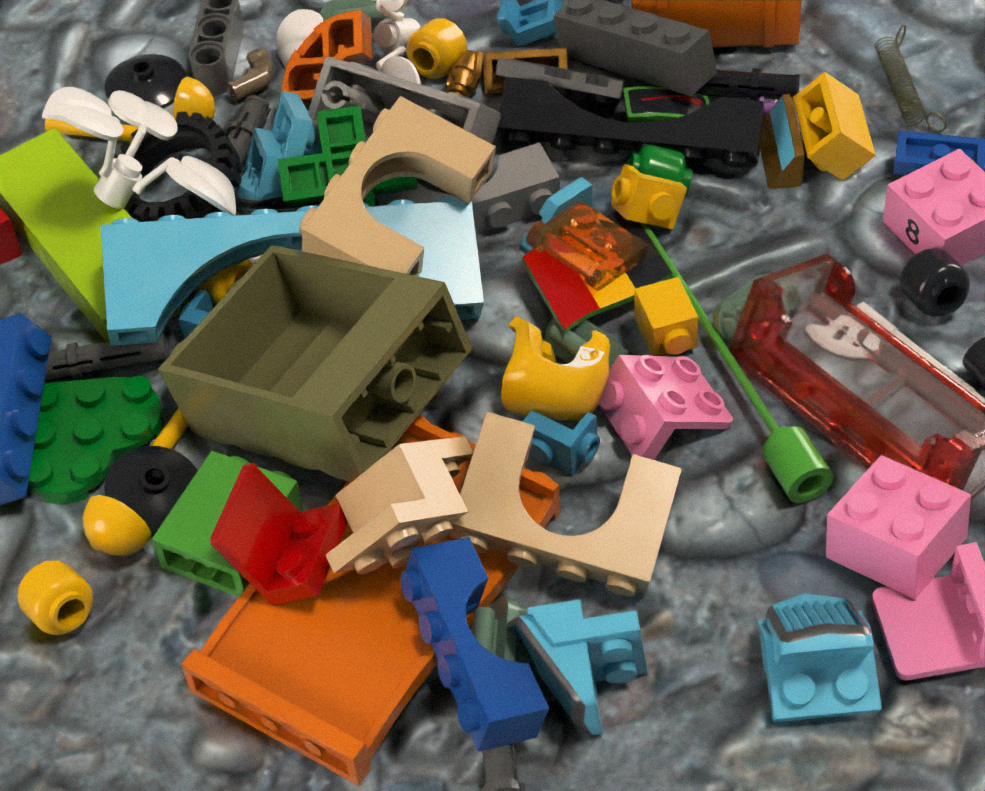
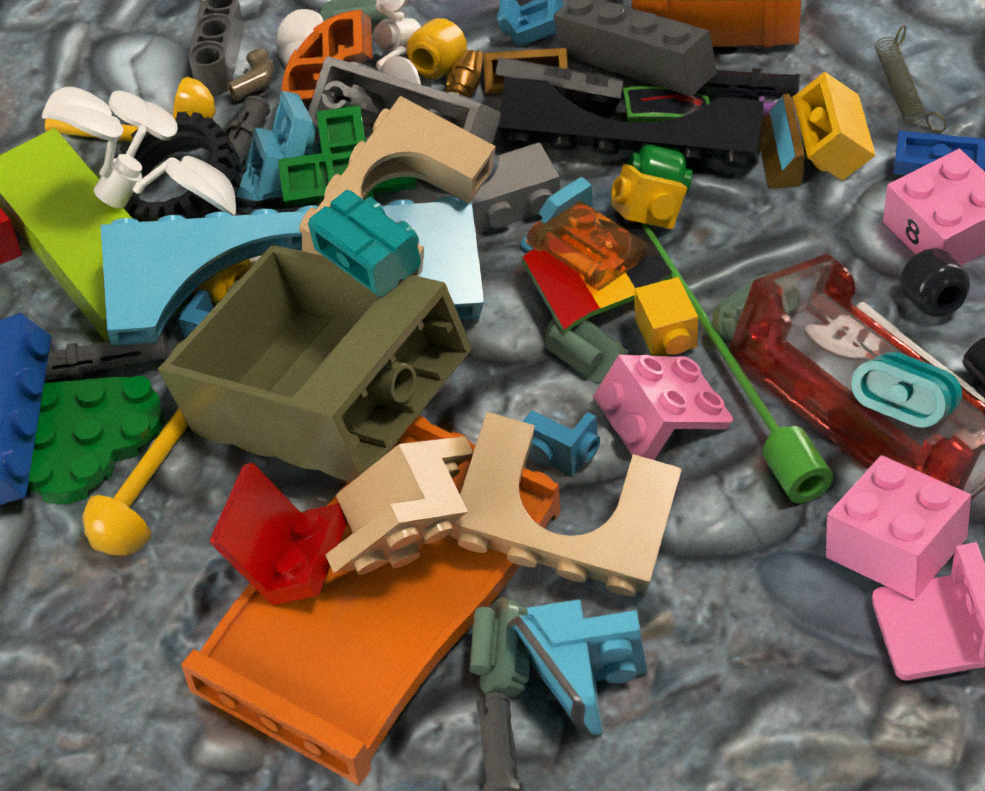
(55, 597): yellow head -> none
(128, 482): black dish -> none
(148, 77): black dish -> none
(185, 534): bright green brick -> none
(365, 242): none -> teal brick
(493, 695): blue arch -> none
(552, 389): yellow piece -> none
(818, 659): medium azure piece -> none
(906, 389): none -> teal brick

